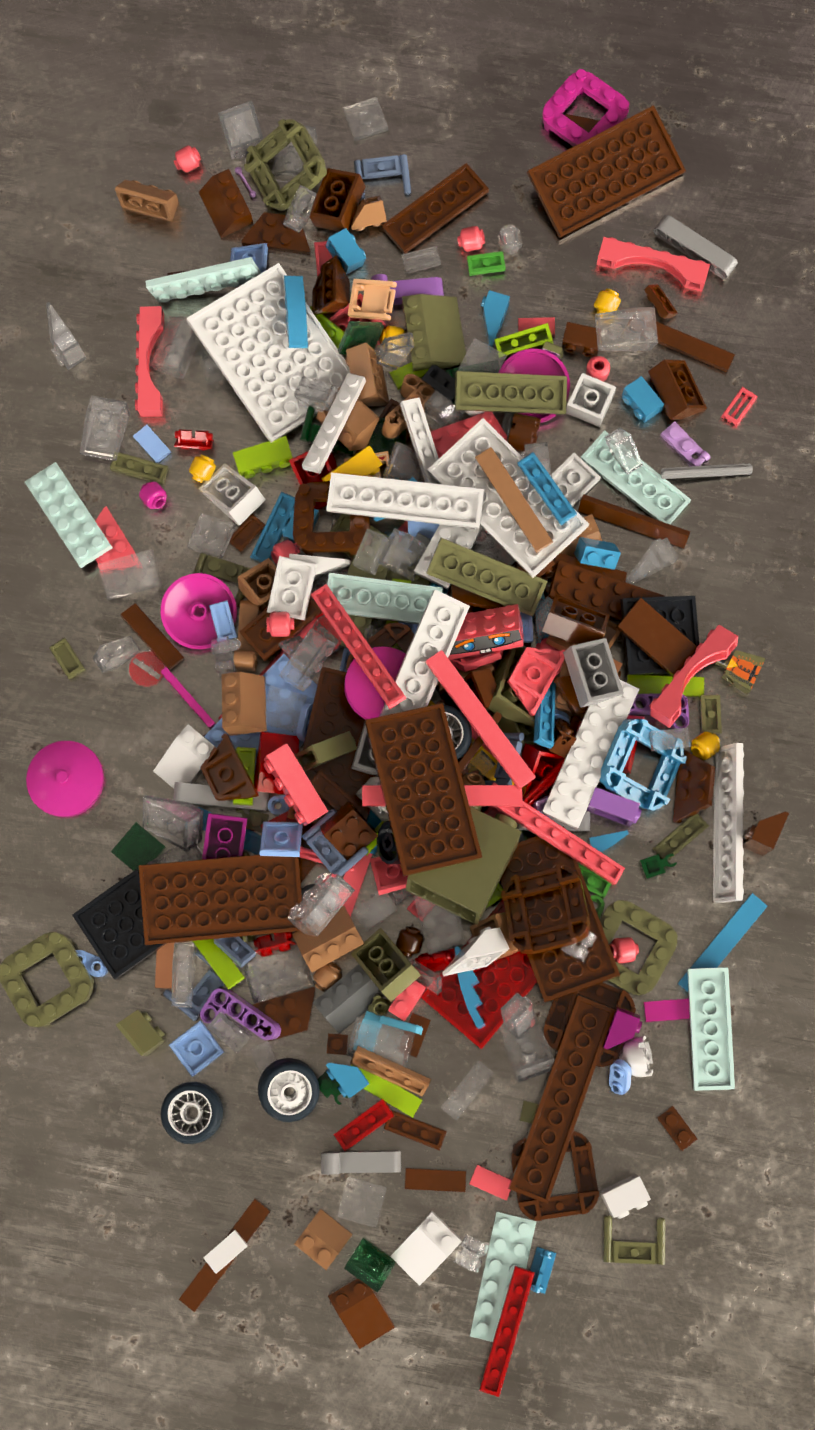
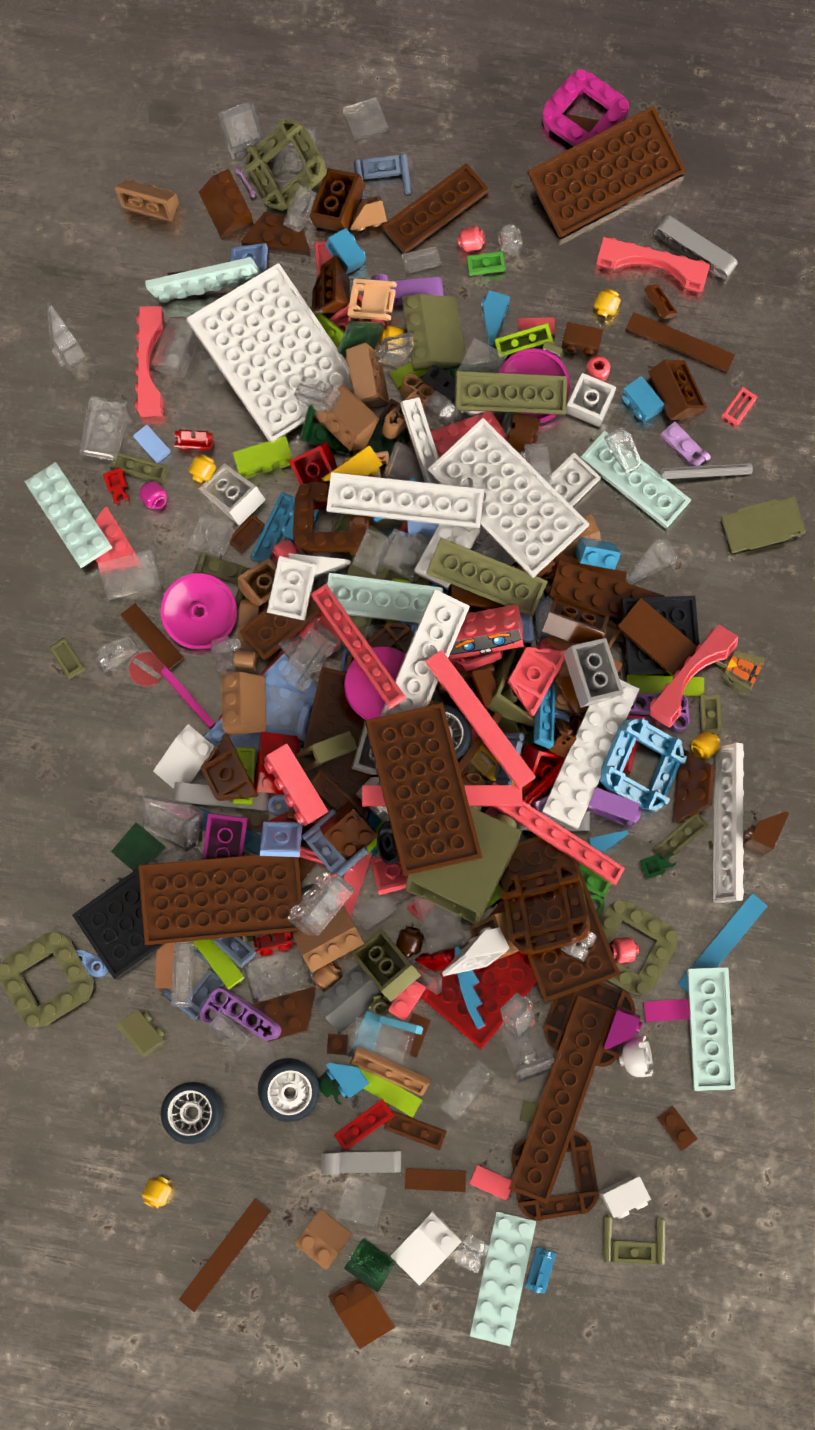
(65, 779): dark pink dish -> none
(115, 483): none -> red plate
(156, 1192): none -> yellow head
(187, 159): coral head -> none
(196, 1048): light blue tile -> none
(222, 620): light blue tile -> none
(225, 1251): white tile -> none
(280, 624): coral head -> none
(295, 312): dark azure slope -> none
(334, 423): white plate -> none
(506, 1331): red tile -> none
(513, 500): medium nougat tile -> none
(547, 488): dark azure tile -> none
(620, 1077): light blue plate -> none
(627, 330): clear slope -> none
(633, 520): reddish brown tile -> none
(669, 739): clear plate -> none
(763, 524): none -> olive piece

